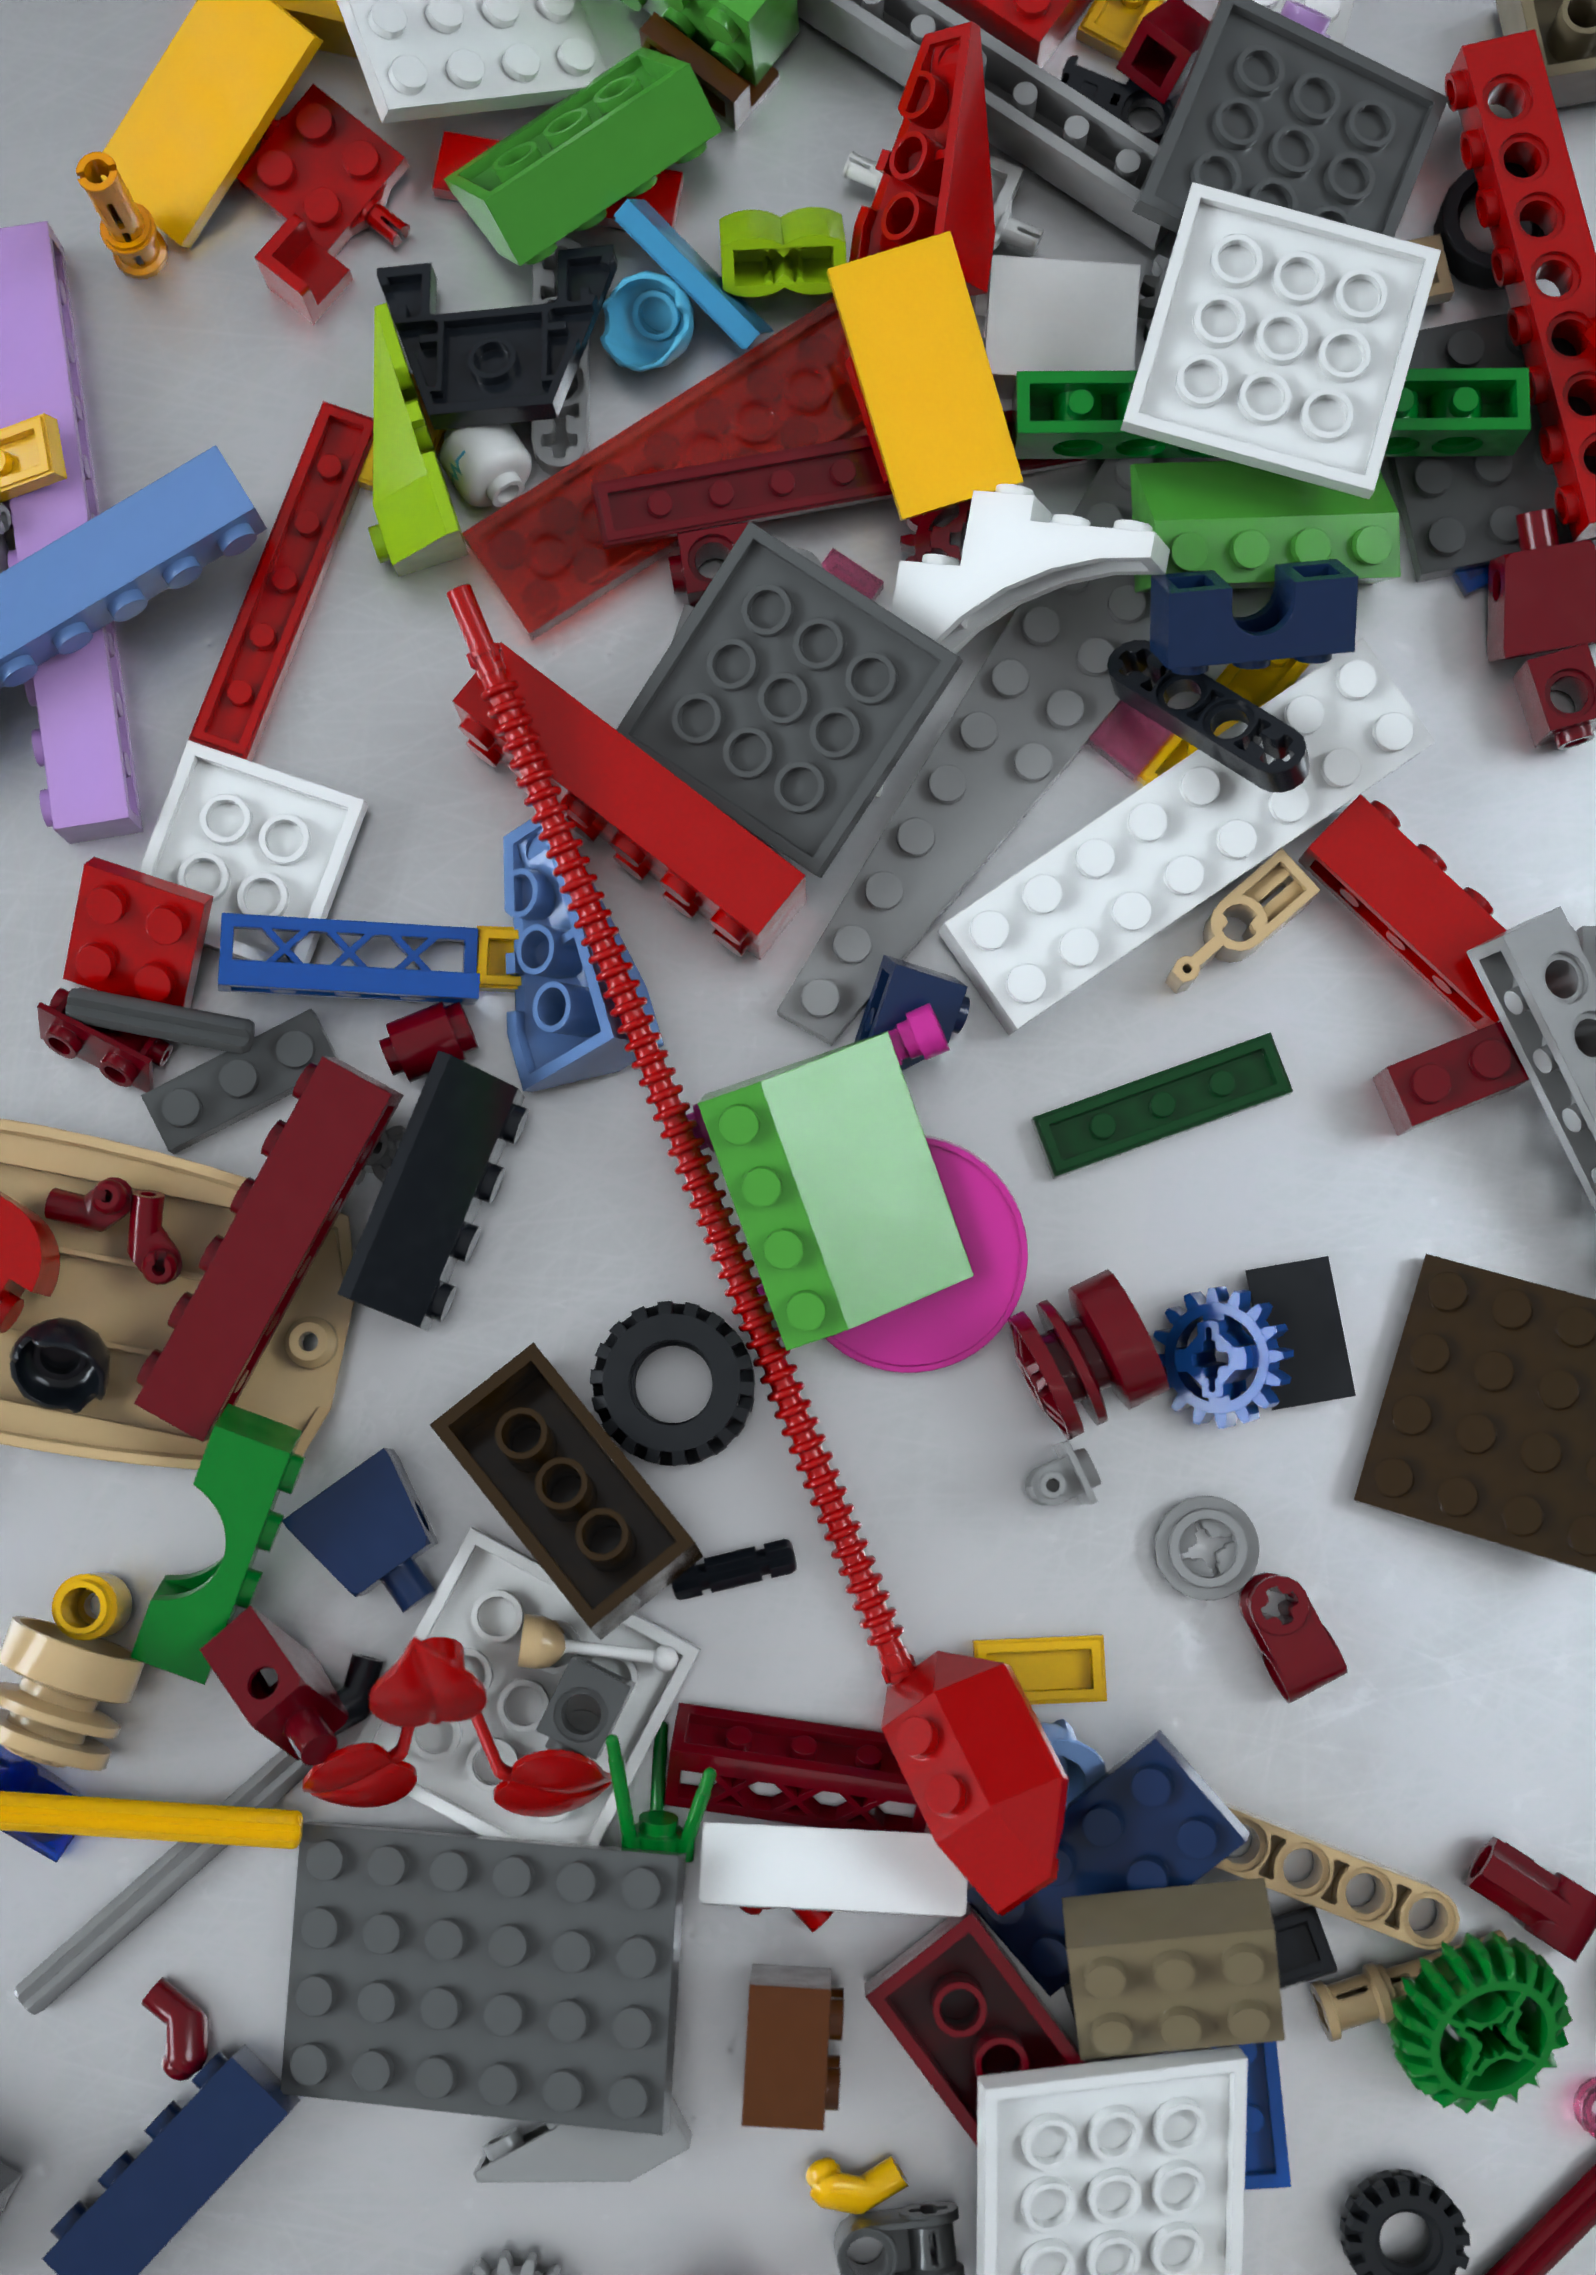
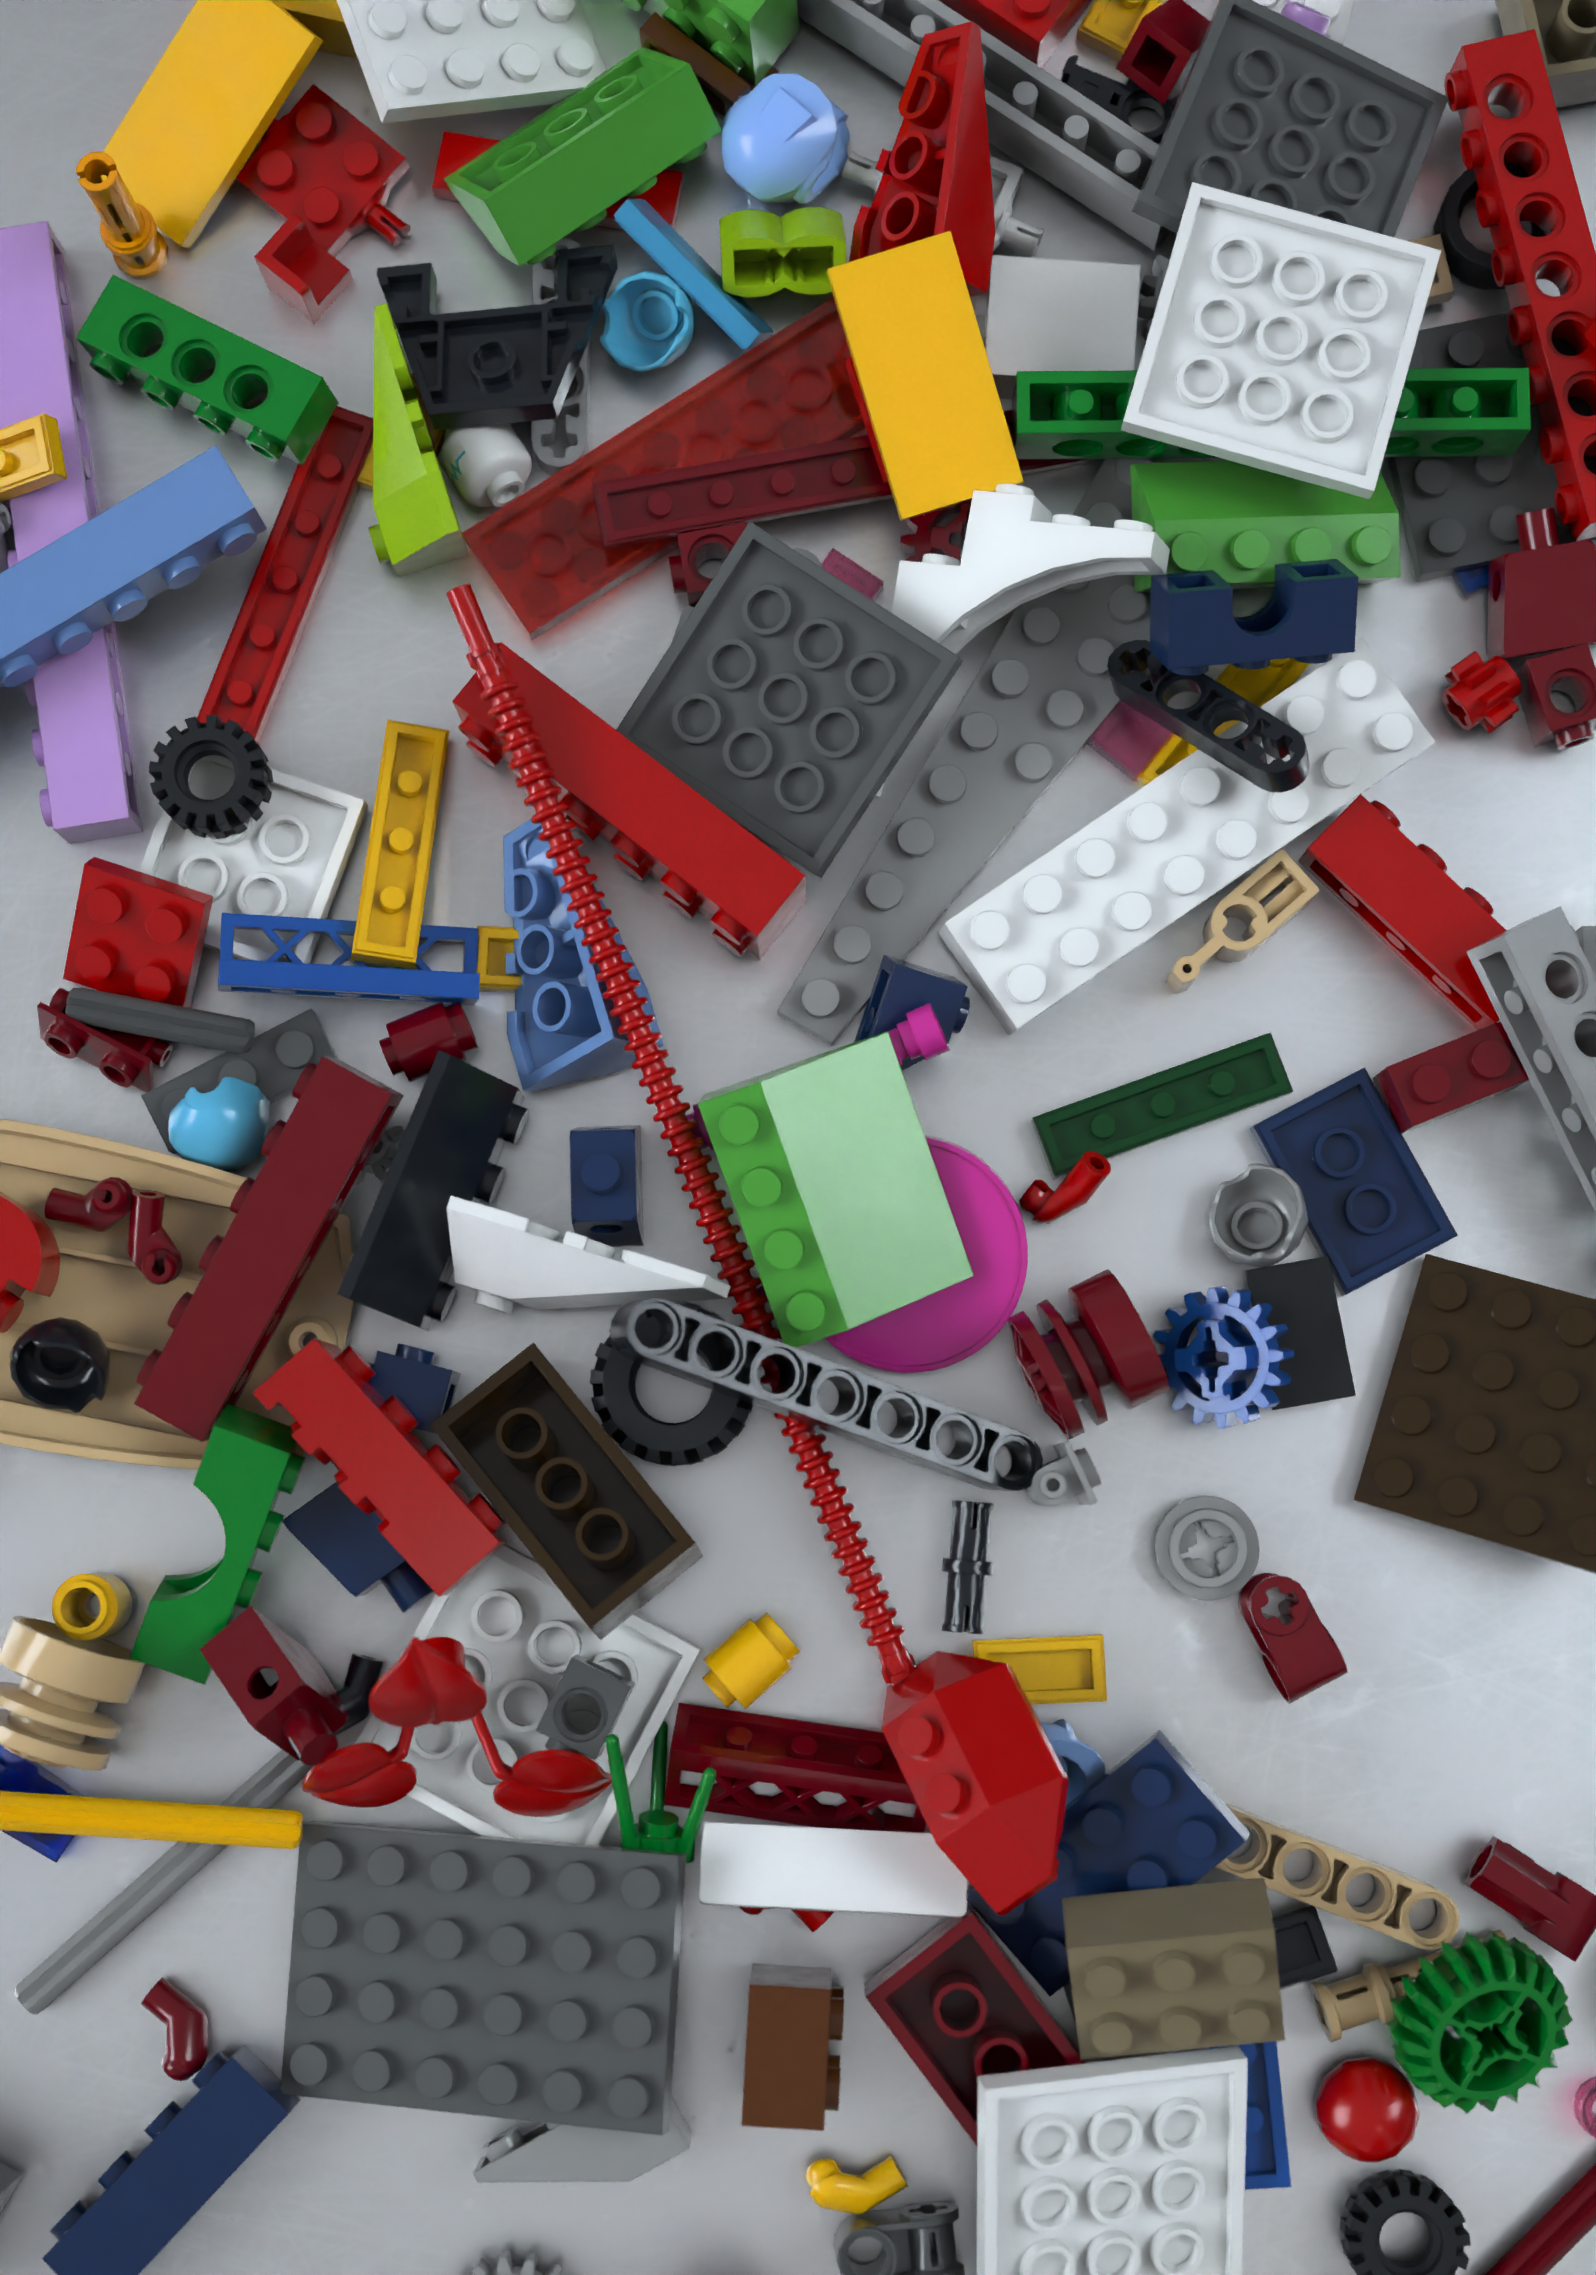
(133, 320): none -> green brick
(185, 750): none -> black tyre
(221, 1126): none -> medium azure hair
(384, 1463): none -> red wedge
(400, 845): none -> yellow tile
(417, 1383): none -> dark blue brick
(537, 1268): none -> white wedge
(545, 1643): hinge -> none
(607, 1184): none -> dark blue torso
(736, 1569): black axle -> none
(749, 1661): none -> yellow brick
(784, 140): none -> light blue helmet
(798, 1388): none -> black beam
(967, 1567): none -> black pin
(1070, 1194): none -> red arm
(1258, 1216): none -> light grey hair
(1357, 1179): none -> dark blue tile
(1367, 2109): none -> red hair
(1481, 692): none -> red gear

